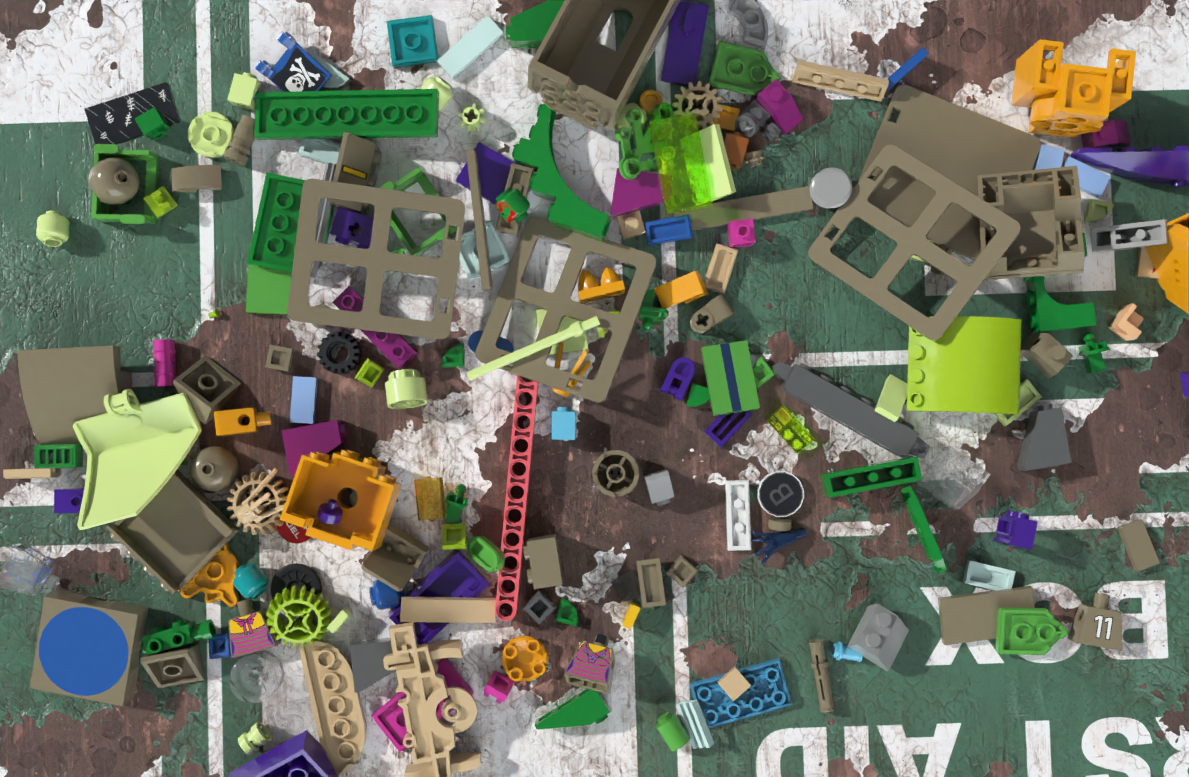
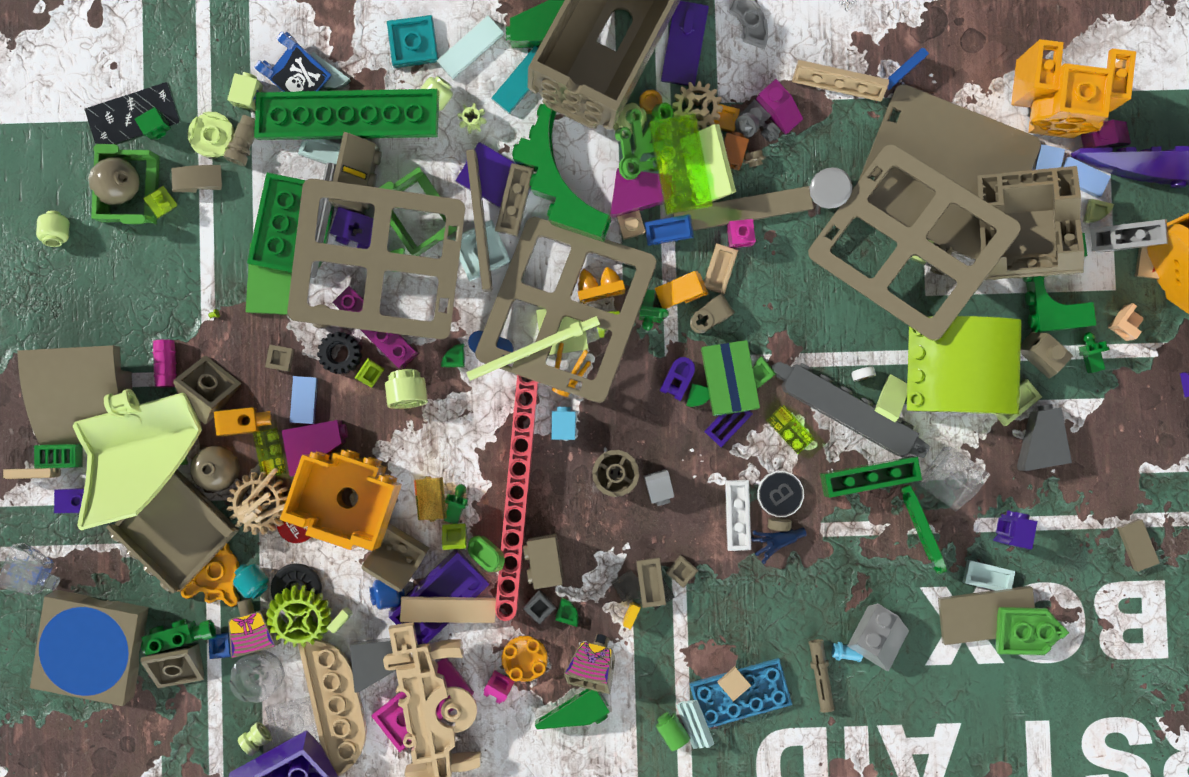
(269, 451): none -> clear neon green tile
(330, 512): dark purple tile -> none
(512, 205): green head -> none
(515, 86): none -> teal tile
(741, 69): bright green tile -> none
(863, 373): none -> white tile
(1097, 624): dark tan torso -> none

